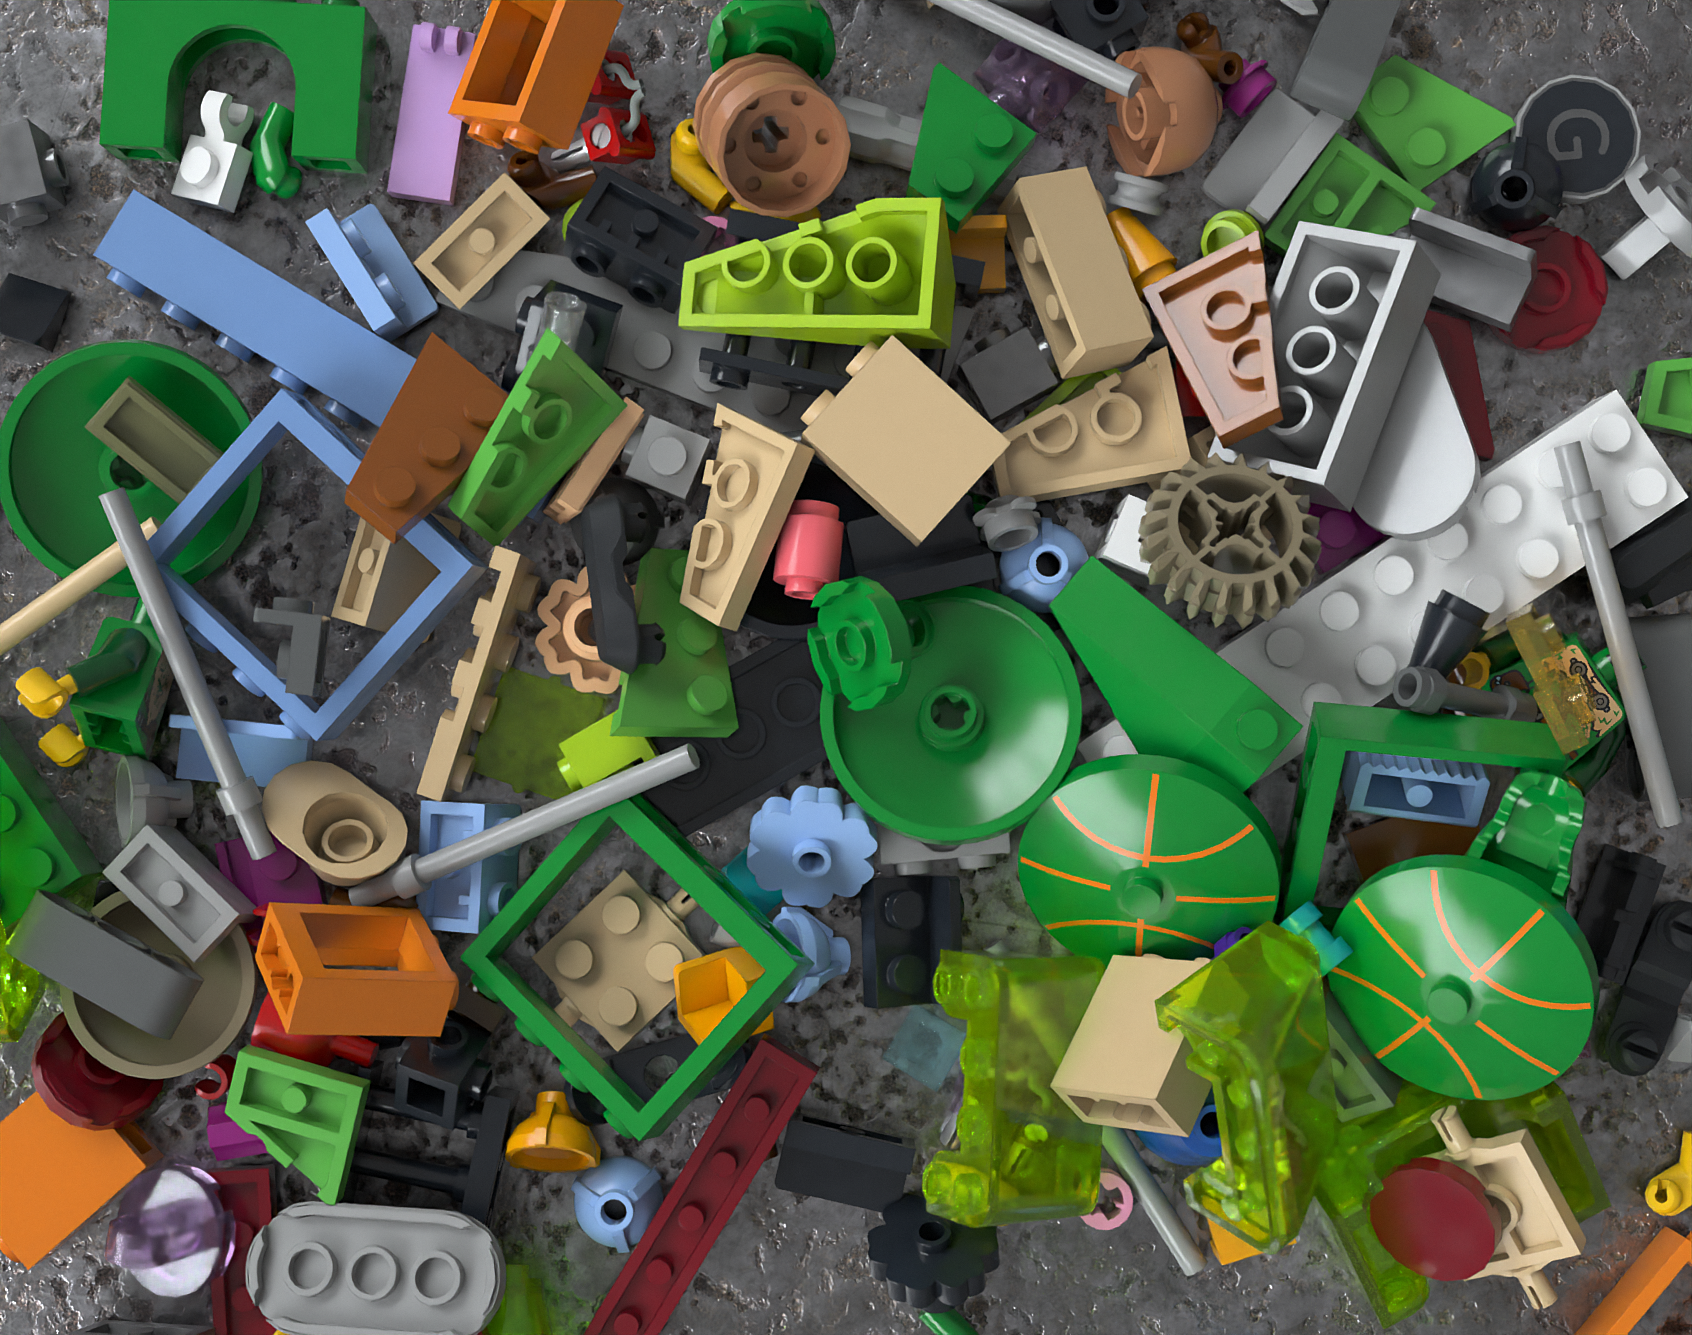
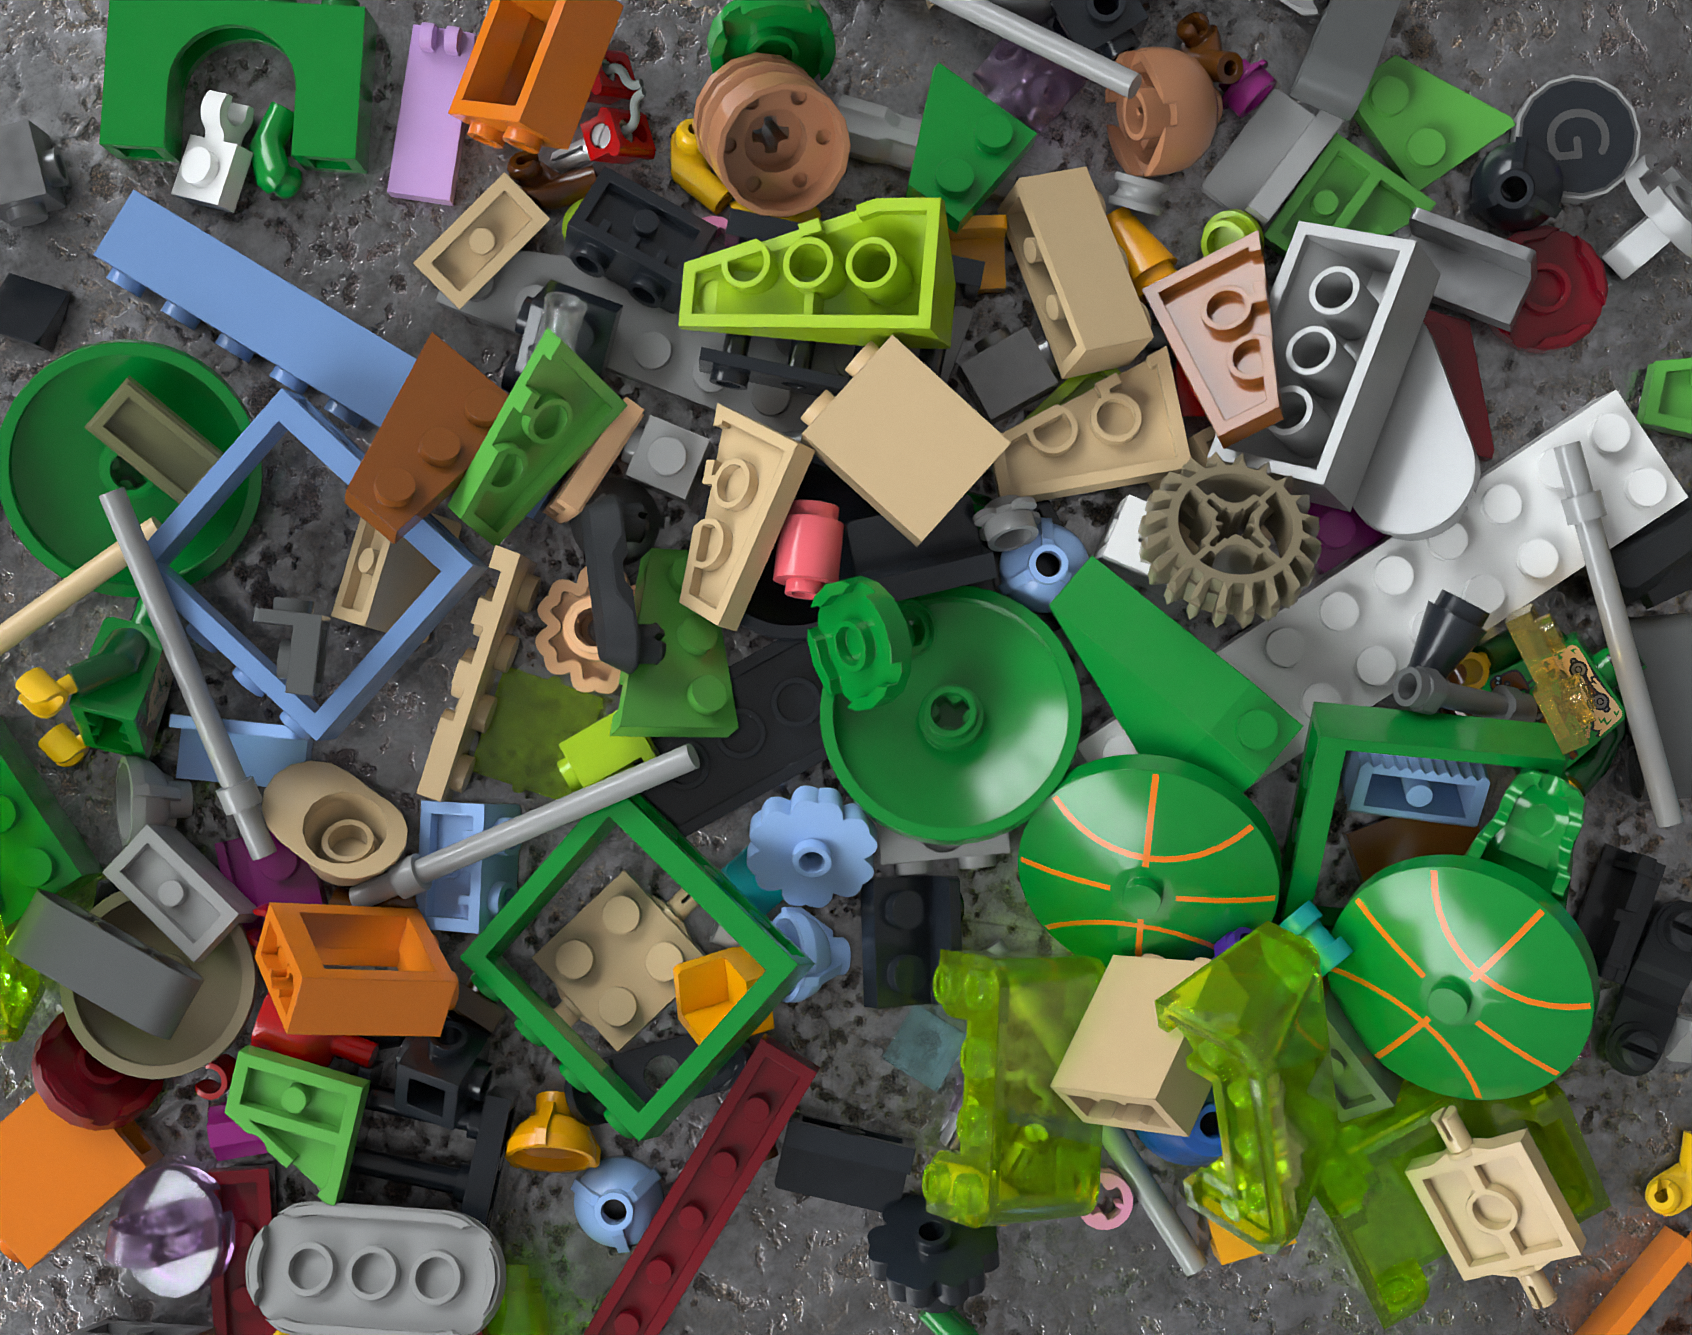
(375, 270): light blue bracket -> none
(1436, 1219): dark red tile -> none

